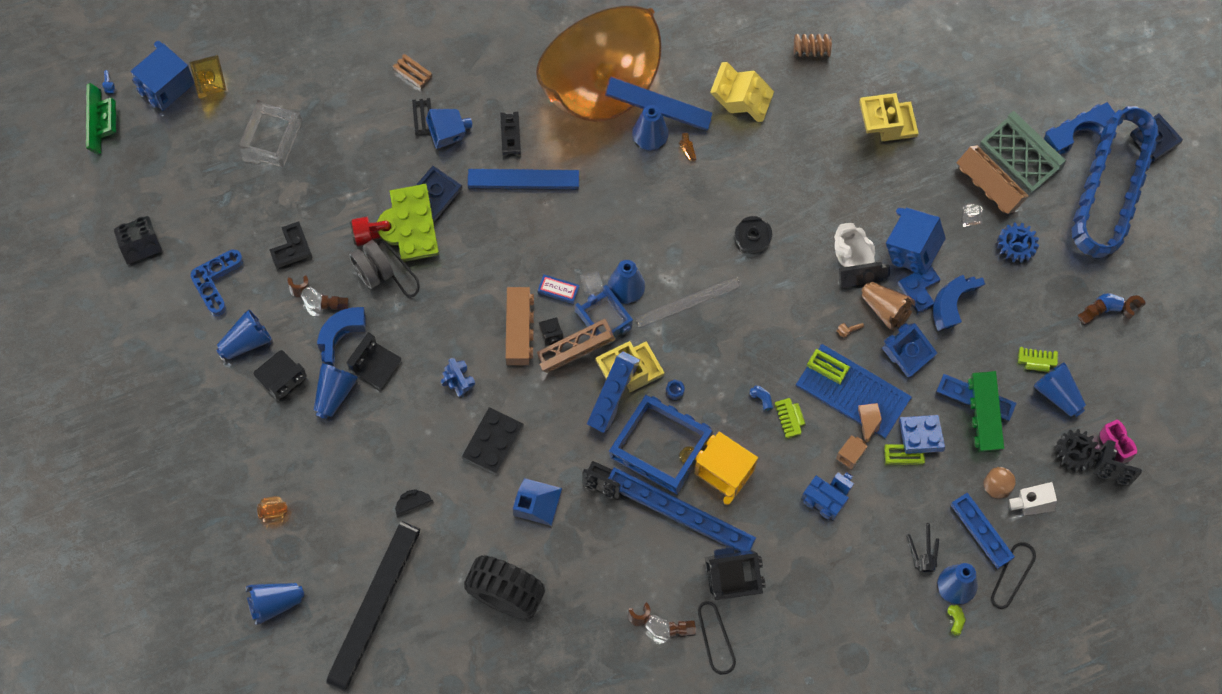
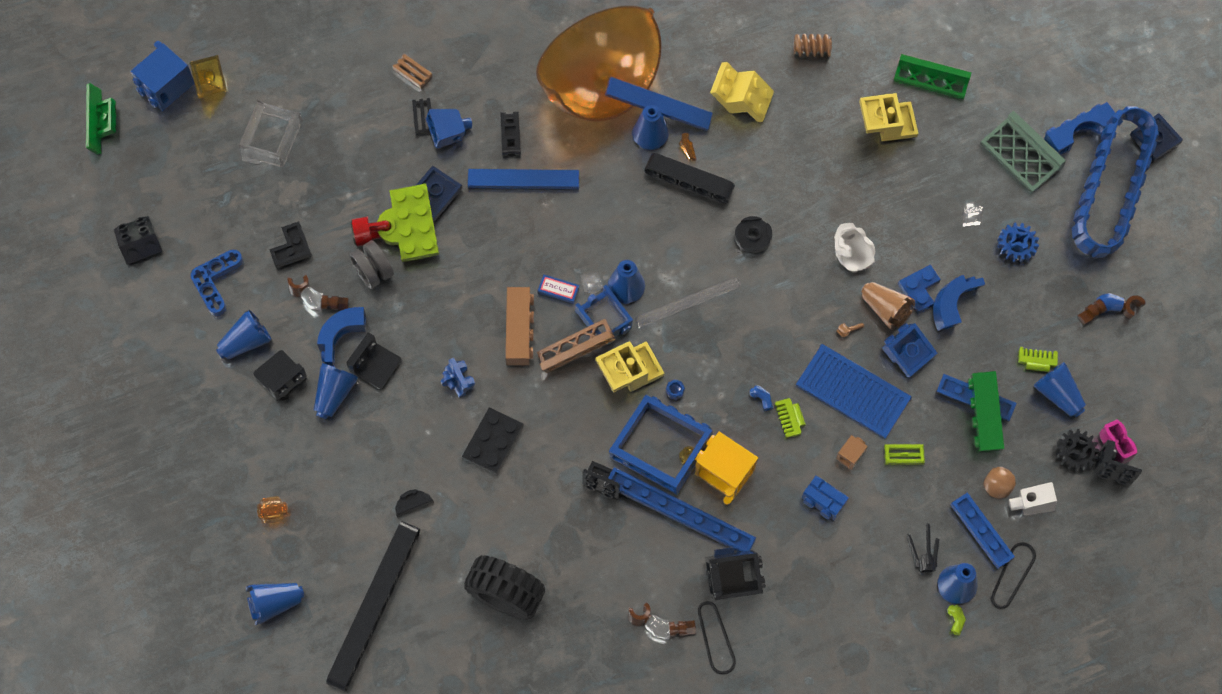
(109, 87): blue hand -> none
(417, 281): black piece -> none
(537, 501): blue slope -> none
(551, 331): black bracket -> none
(613, 388): blue arch -> none
(689, 178): none -> black beam
(824, 372): lime tile -> none
(842, 483): blue tile -> none
(863, 274): black hinge -> none
(870, 419): medium nougat slope -> none
(915, 240): blue container -> none
(922, 434): plate -> none
(949, 75): none -> green fence
(992, 179): medium nougat brick -> none

